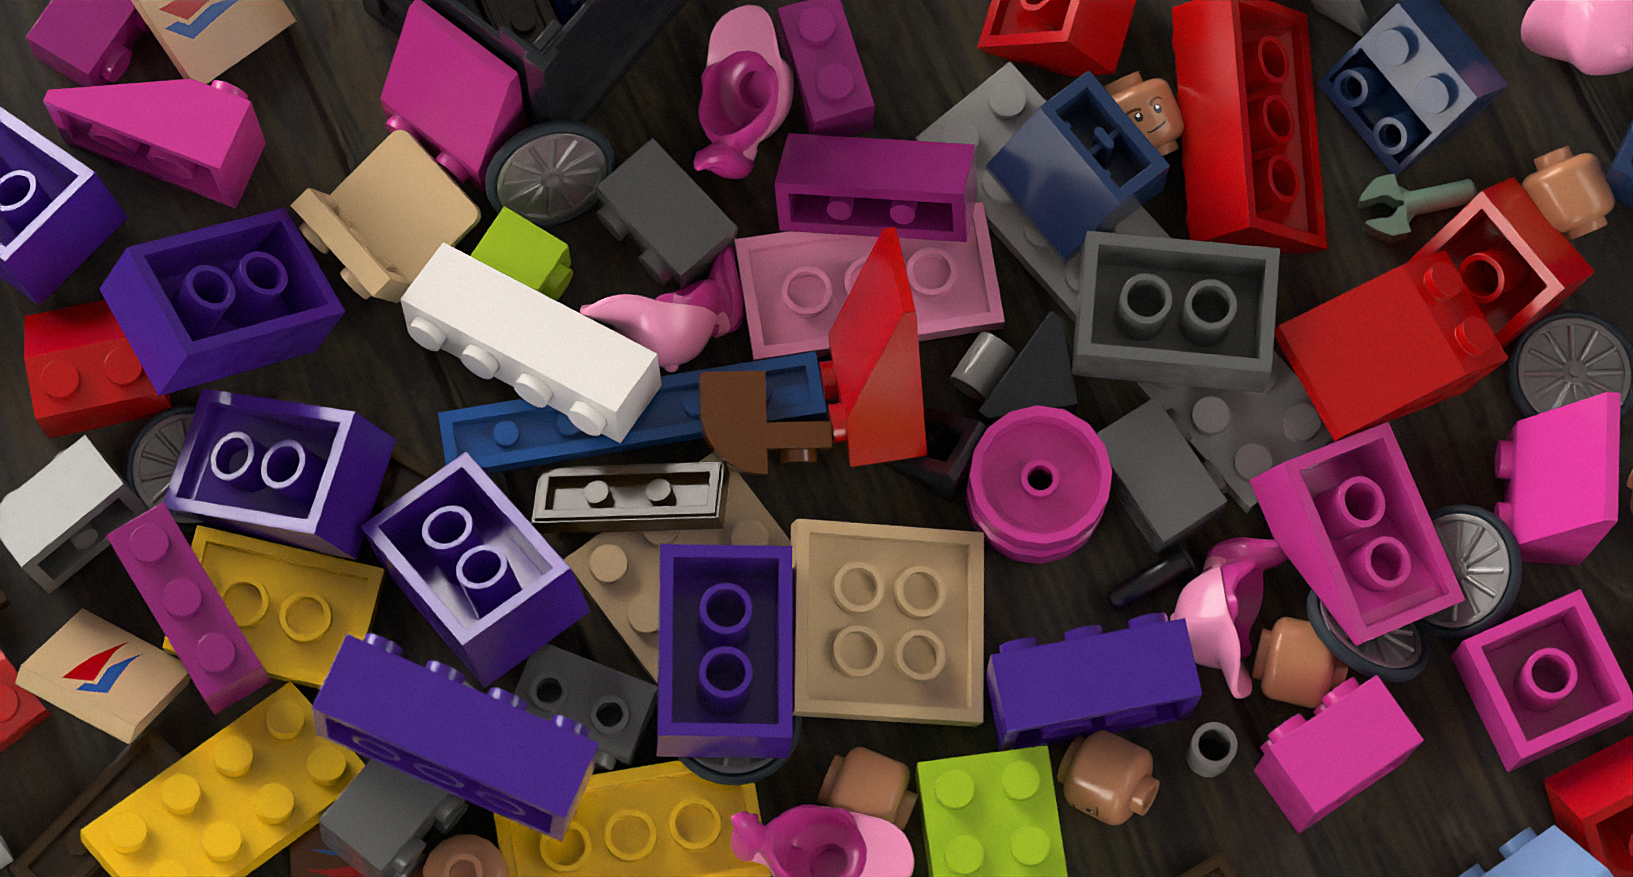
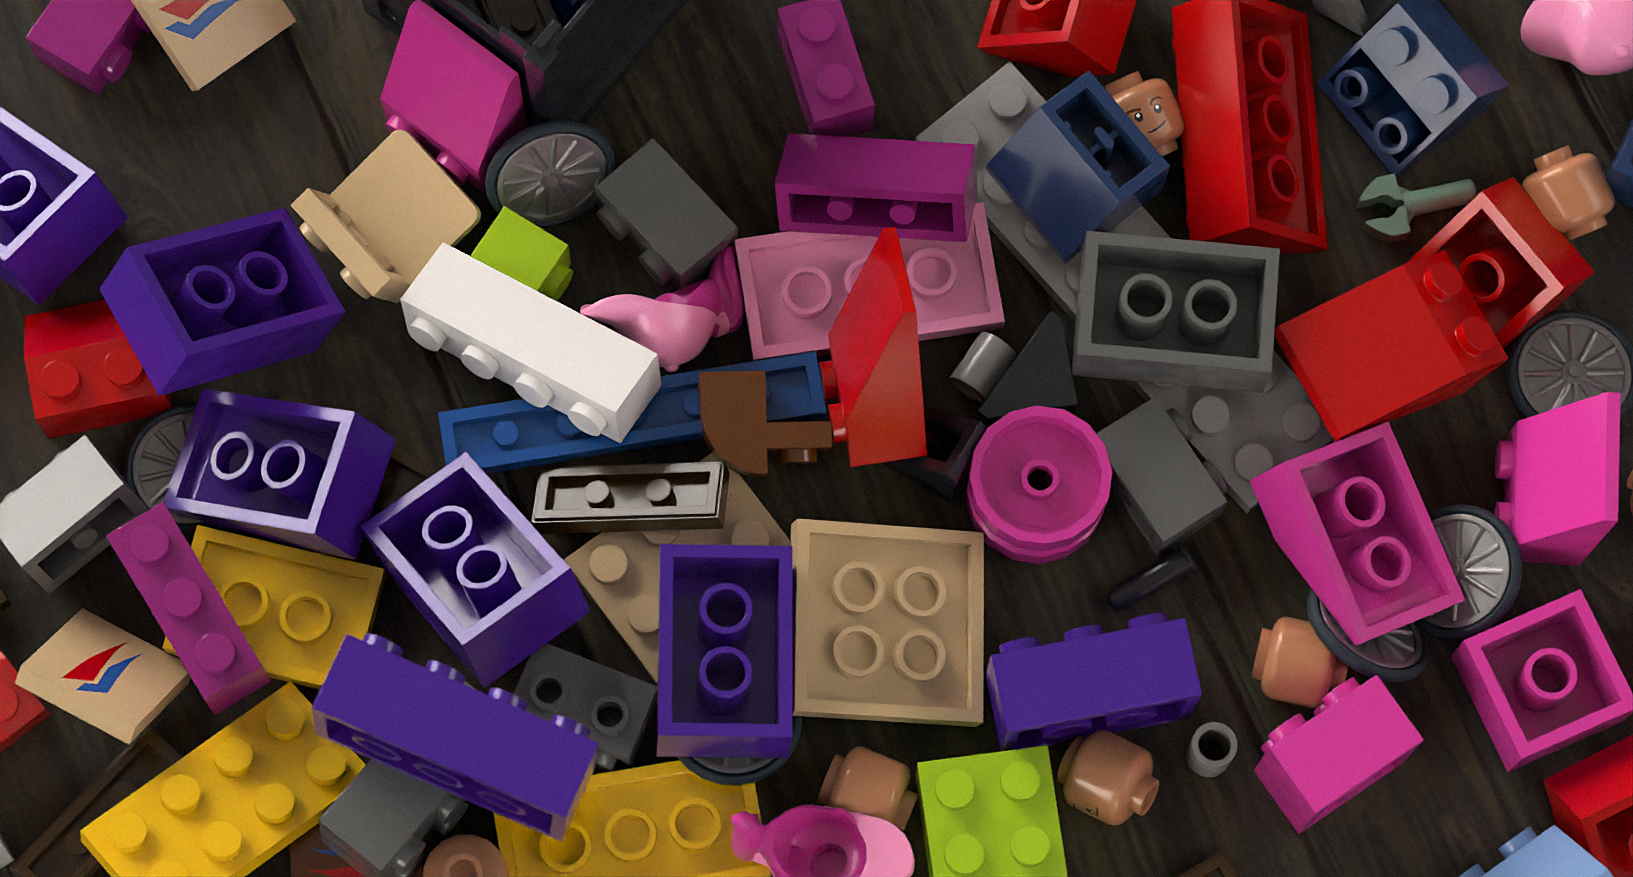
(167, 129): dark pink slope -> none
(743, 91): dark pink hair -> none
(1225, 604): hair -> none

